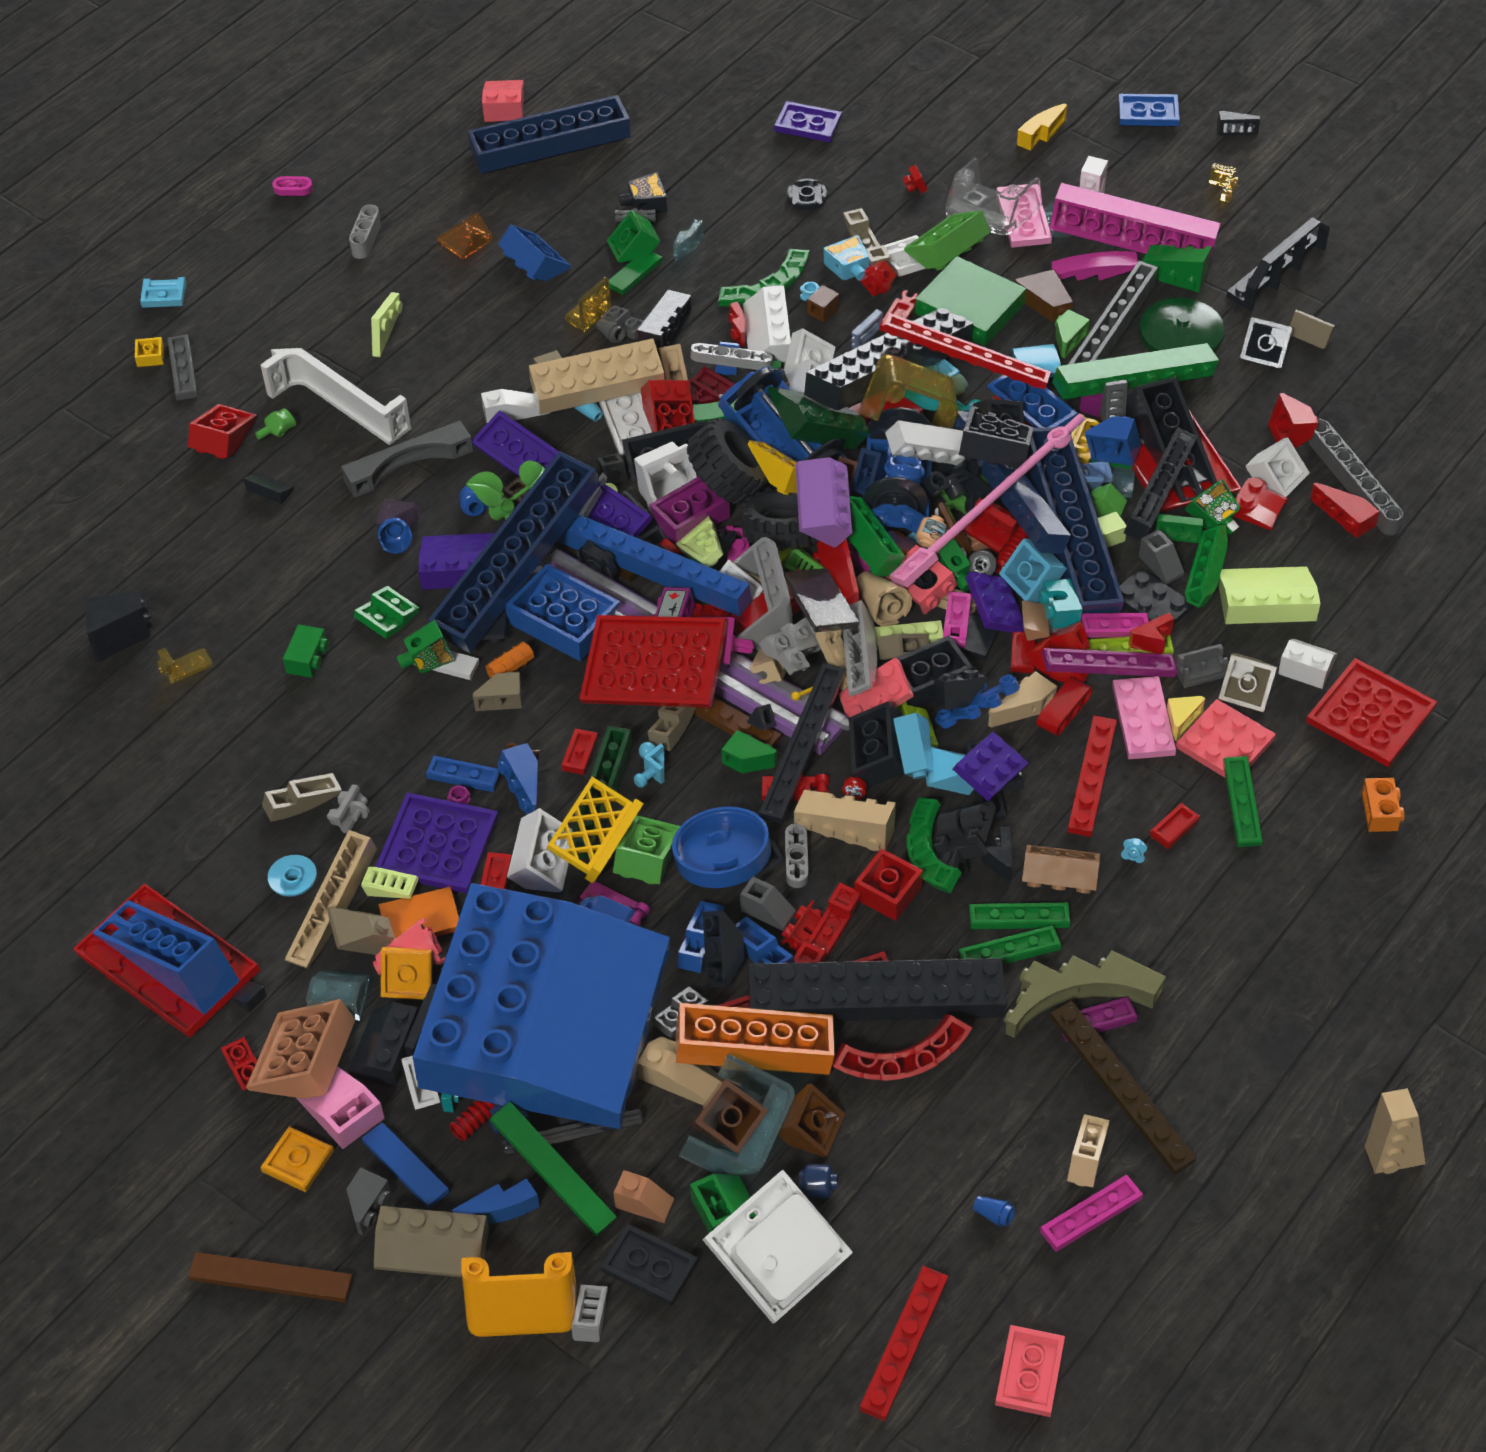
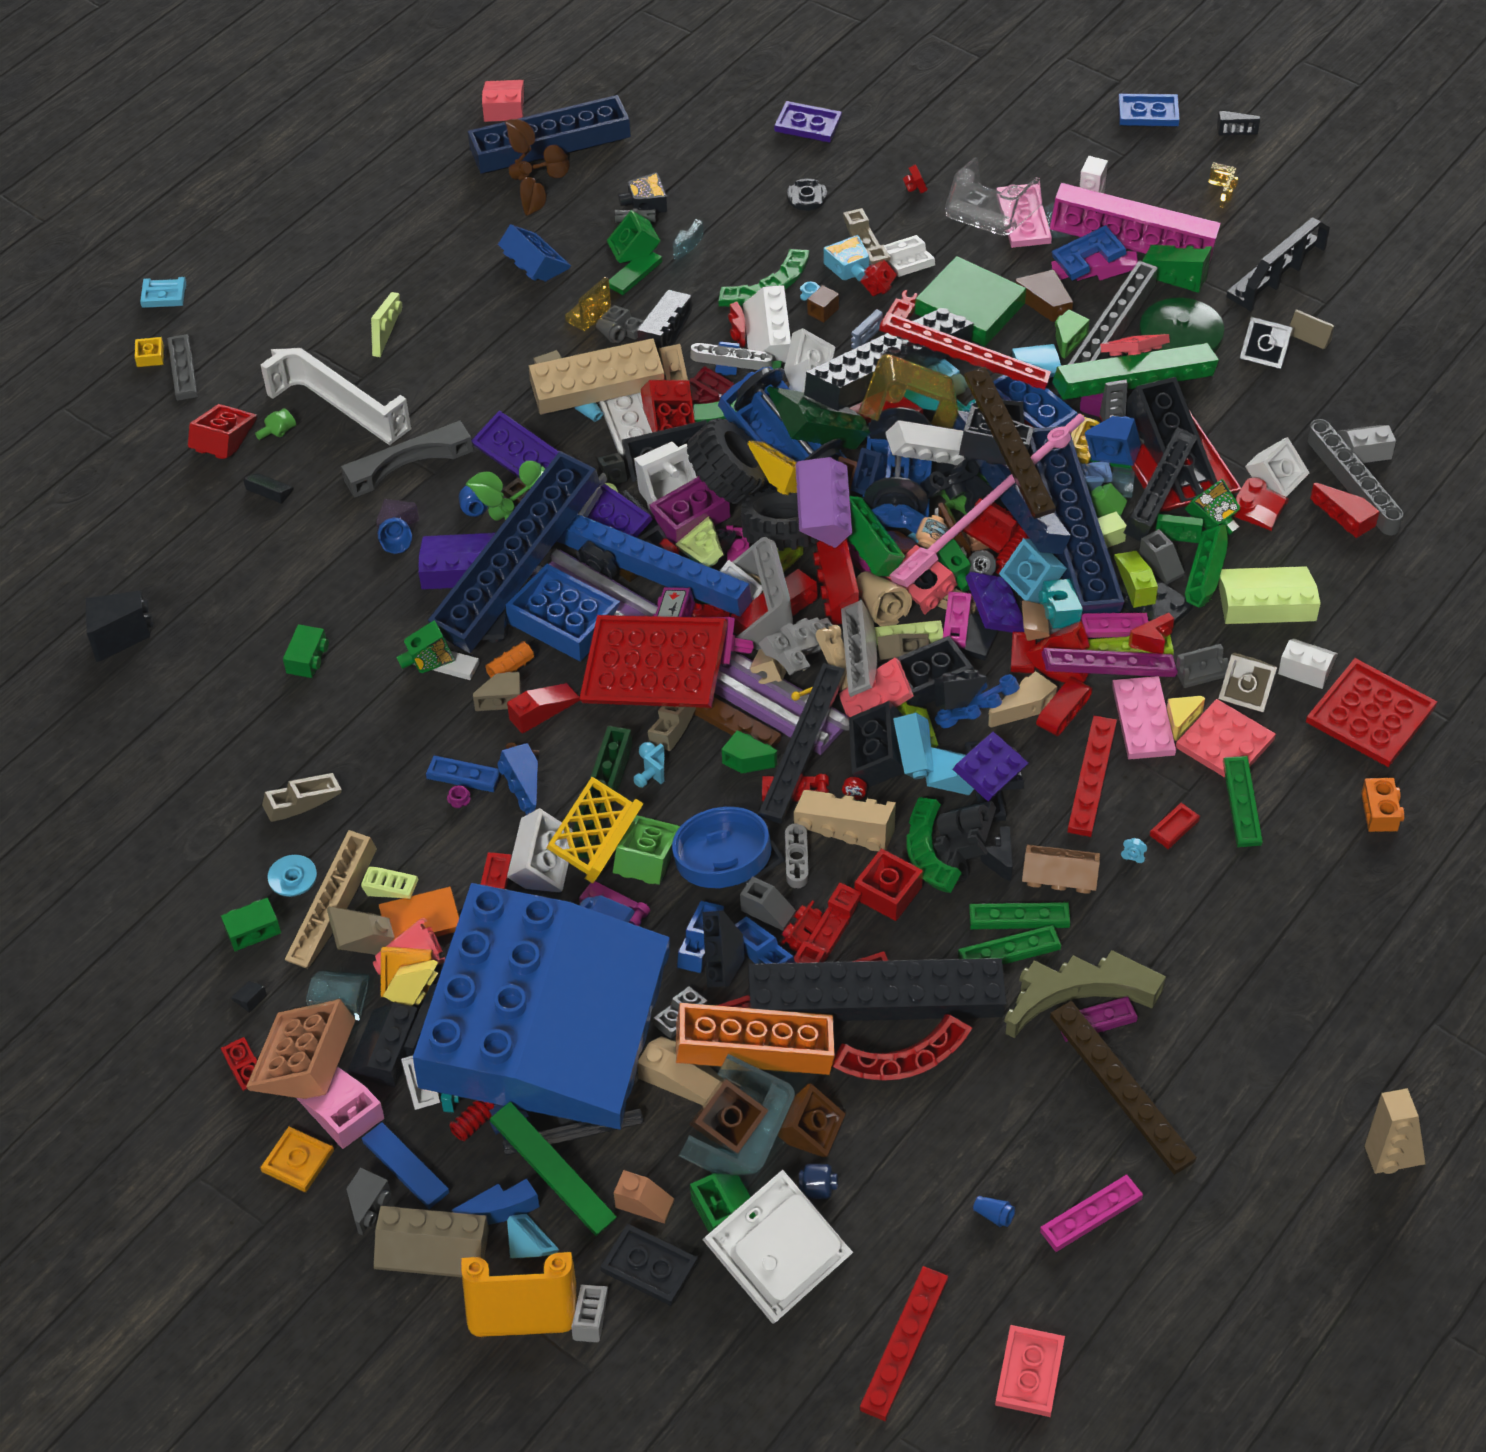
(167, 960): piece -> none
(184, 666): clear yellow bracket -> none
(251, 924): none -> green brick
(270, 1277): reddish brown tile -> none
(292, 186): dark pink plate -> none
(351, 808): light grey hips -> none
(365, 231): light grey beam -> none
(386, 612): green slope -> none
(409, 981): none -> light yellow slope
(438, 841): dark purple plate -> none
(466, 236): clear orange slope -> none
(511, 403): white slope -> none
(521, 137): none -> reddish brown plant
(527, 1238): none -> medium azure slope
(539, 705): none -> red slope
(579, 751): red plate -> none
(762, 717): black slope -> none
(795, 558): bright green slope -> none
(821, 600): clear smoke tile -> none
(904, 467): blue hair -> none
(948, 239): bright green slope -> none
(1009, 443): none -> dark brown plate
(1041, 126): yellow slope -> none
(1072, 255): none -> blue plate
(1088, 1151): tan slope -> none
(1135, 344): none -> coral plate
(1137, 578): none -> lime slope
(1292, 420): red slope -> none
(1370, 442): none -> light grey slope

